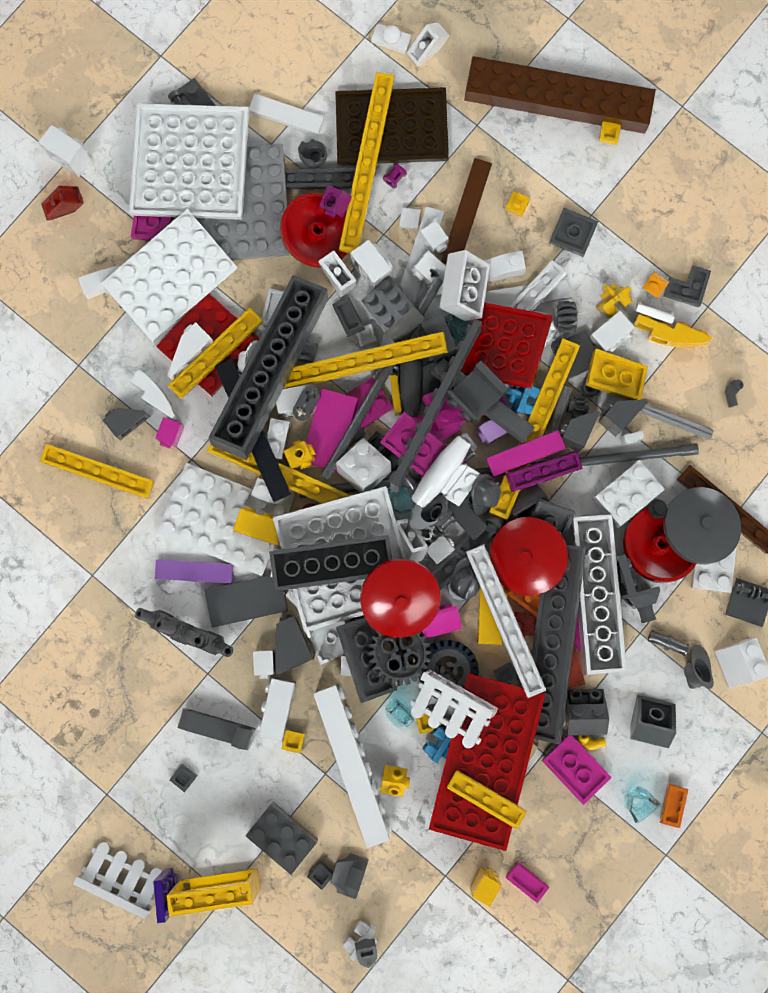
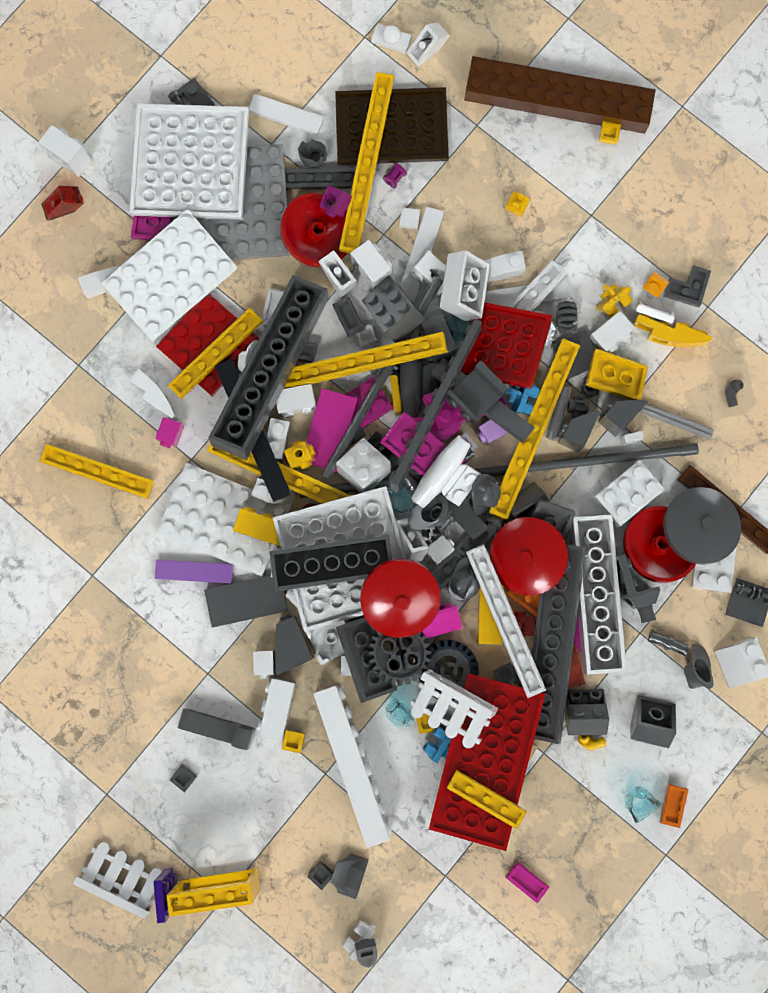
(124, 421): dark grey slope -> none
(184, 632): dark grey pin -> none
(191, 345): white slope -> none
(282, 838): dark grey brick -> none
(310, 405): dark grey beam -> none
(394, 780): yellow brick -> none
(434, 238): white brick -> none
(467, 207): reddish brown tile -> none
(485, 886): yellow brick -> none
(525, 453): dark pink tile -> none
(543, 471): magenta tile -> none
(573, 232): dark grey plate -> none
(576, 769): dark pink plate -> none
(657, 509): pearl dark grey plate -> none

